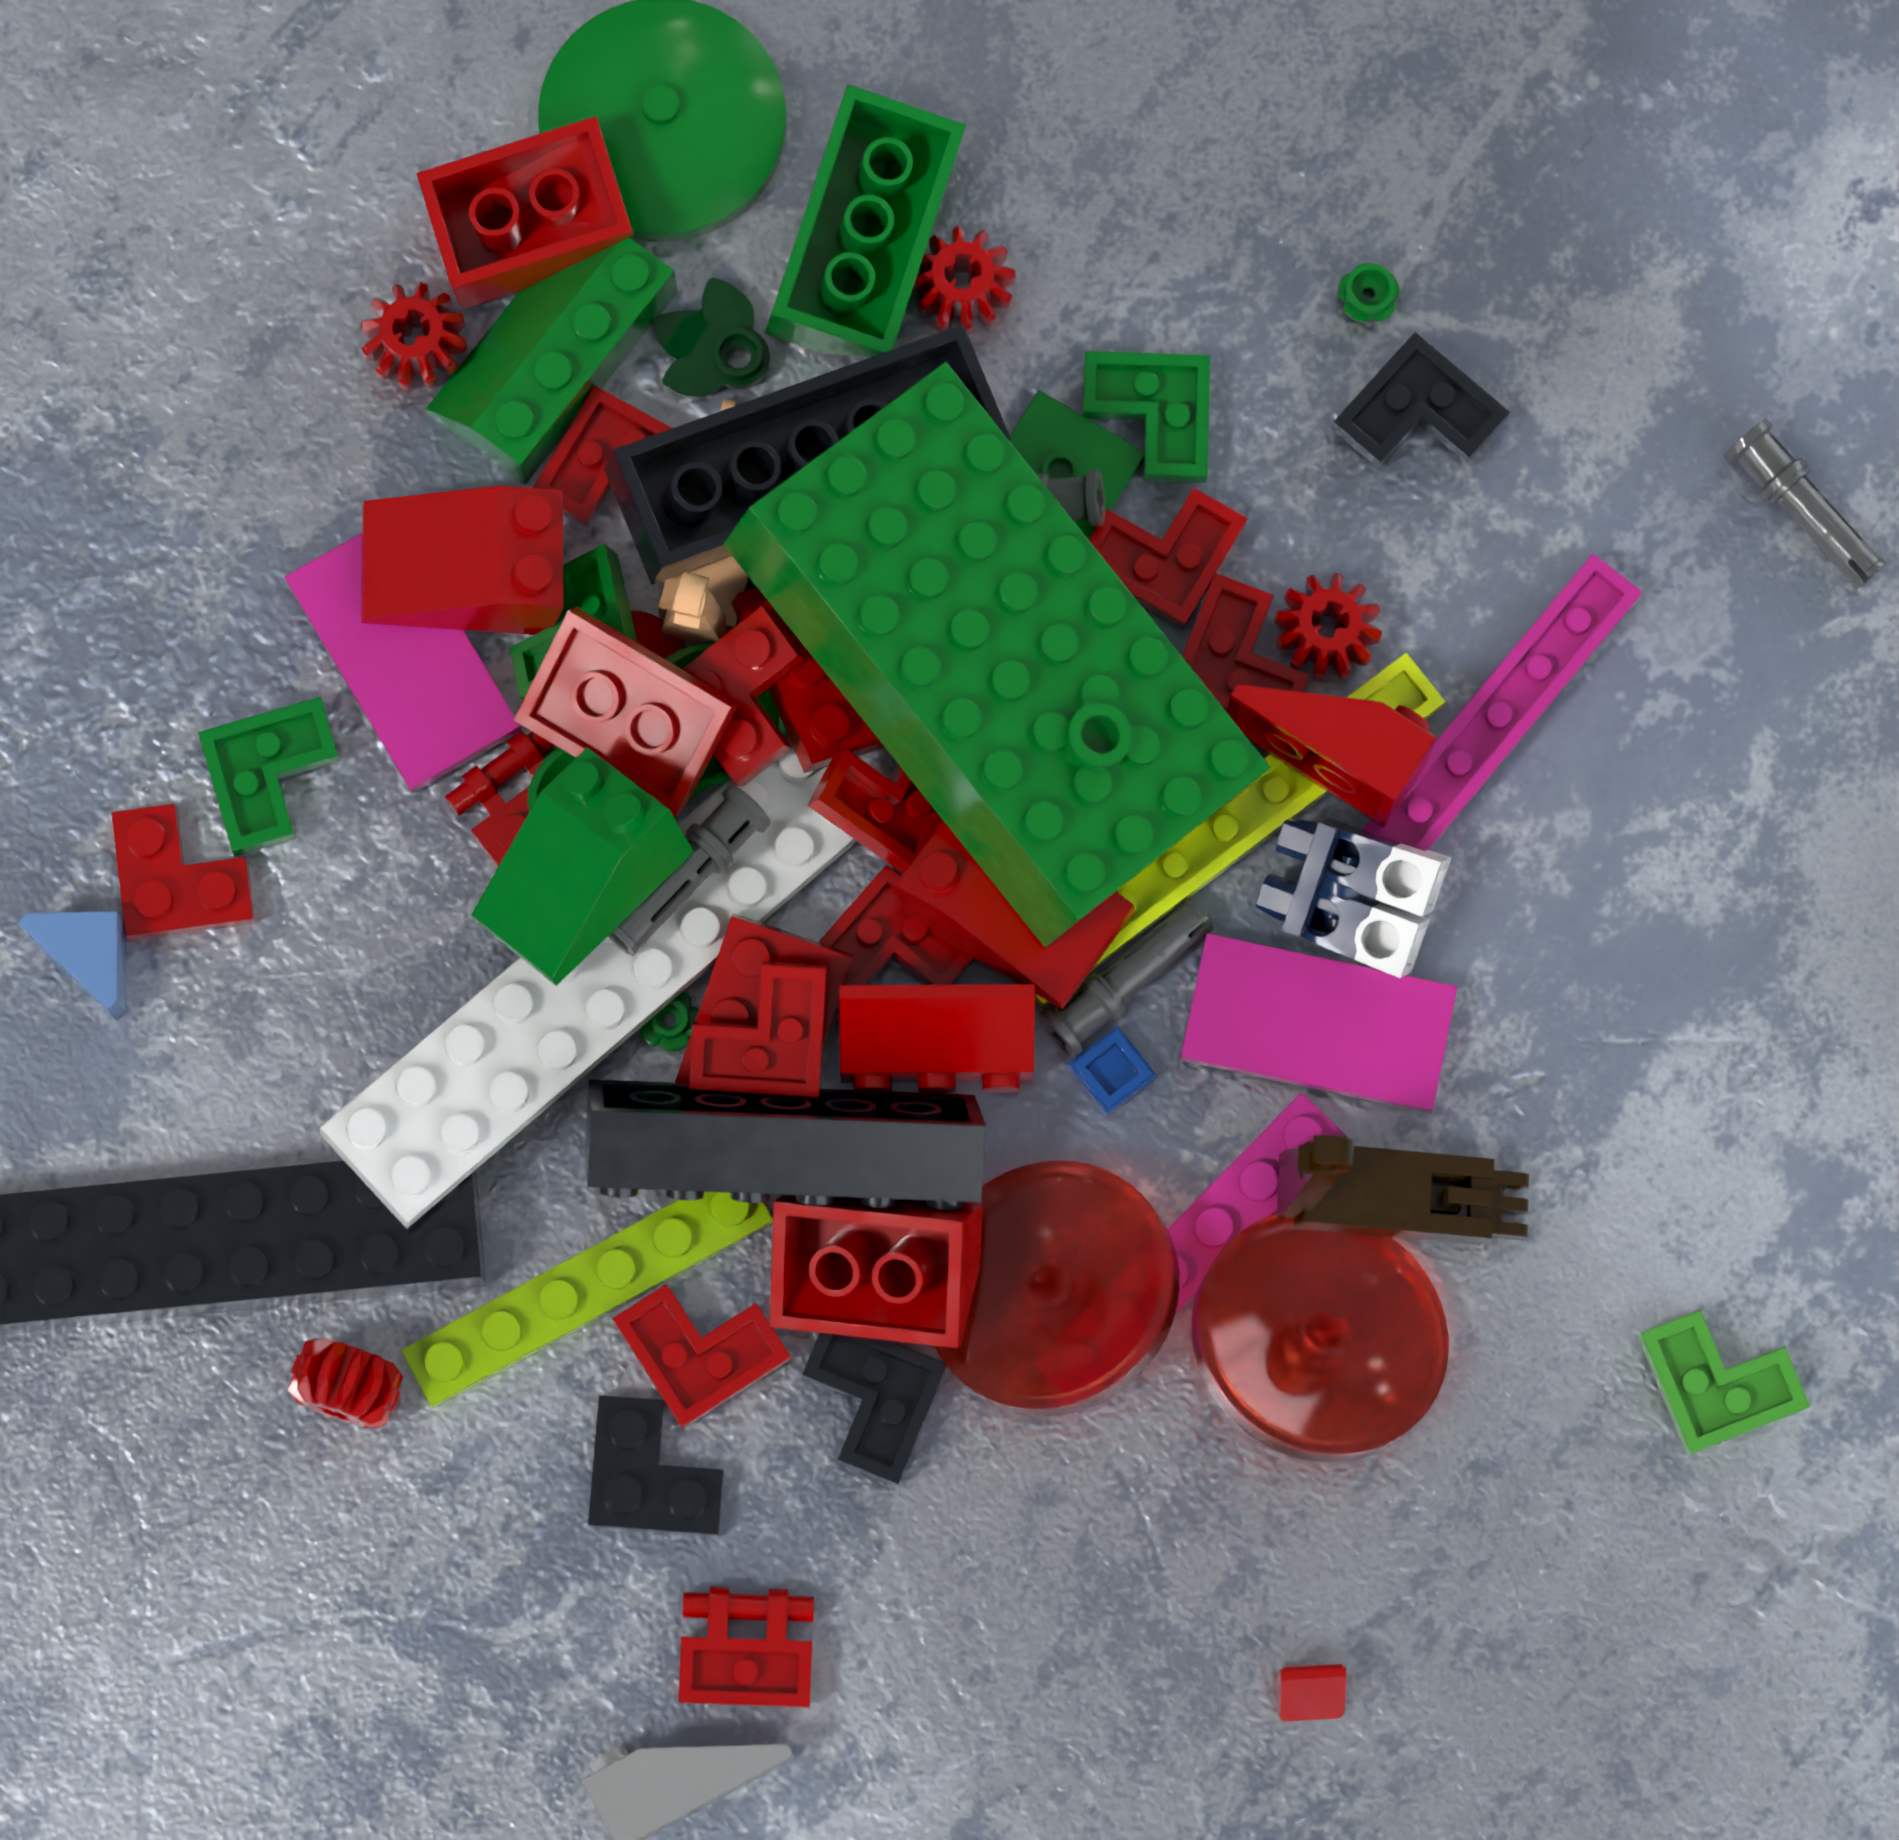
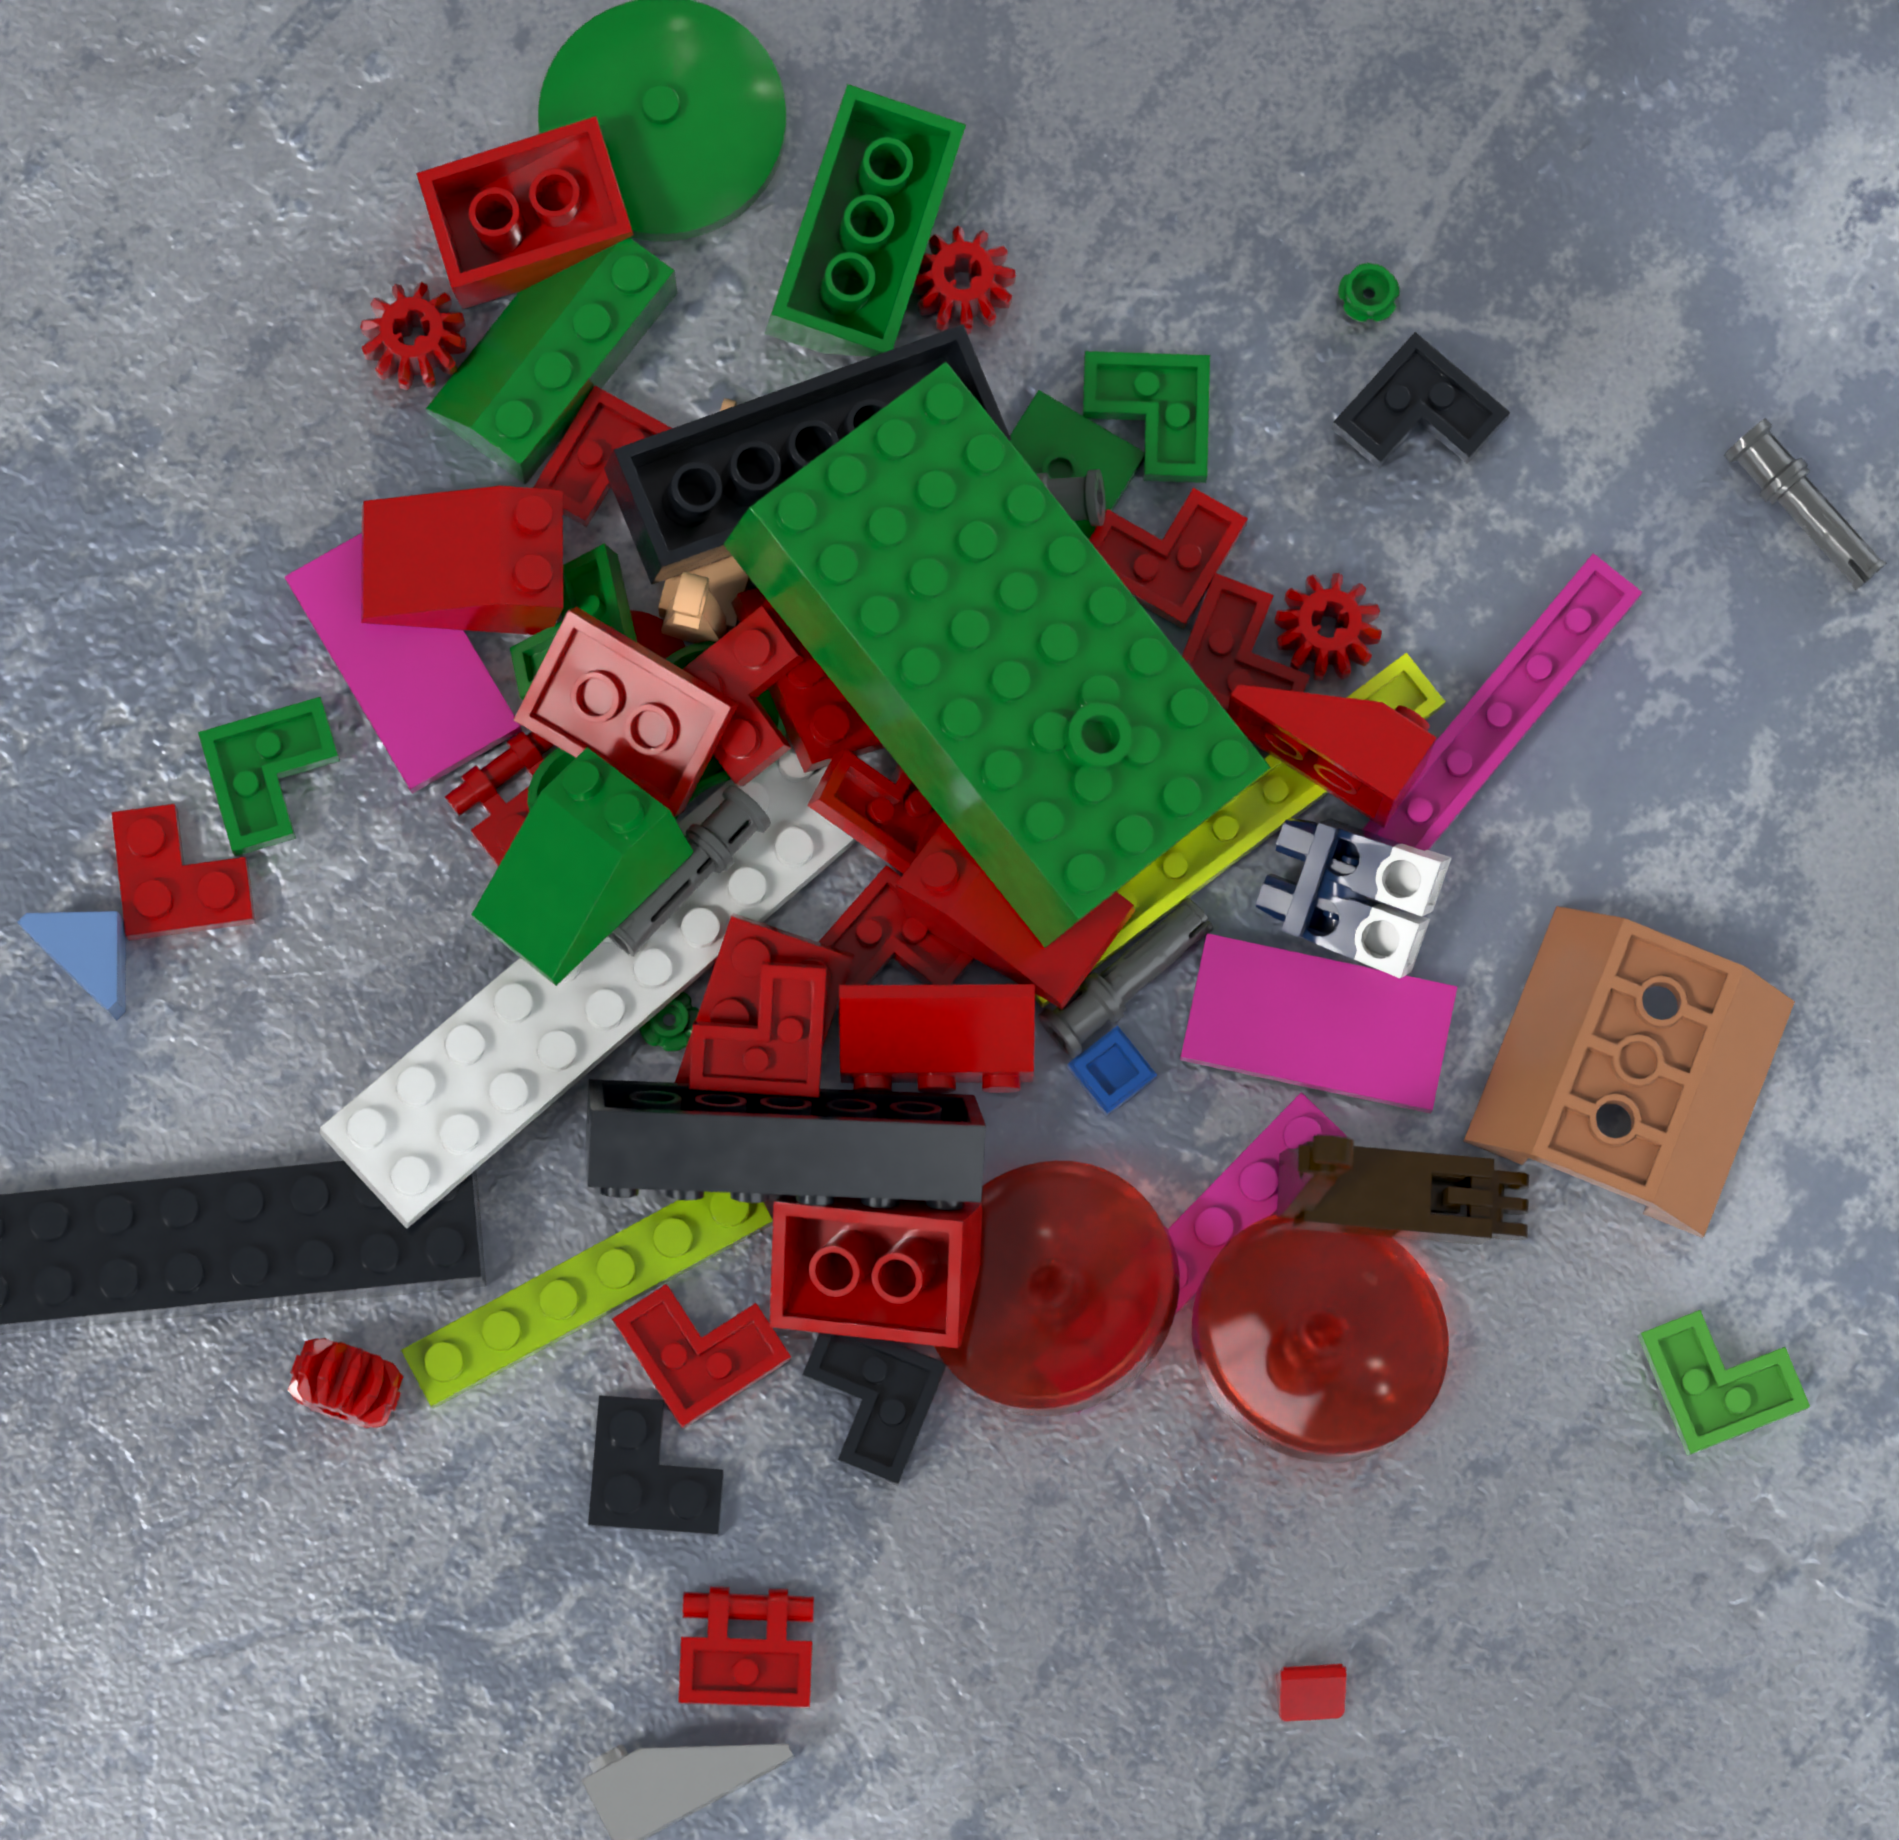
(706, 339): dark green plate -> none
(1591, 1044): none -> nougat slope

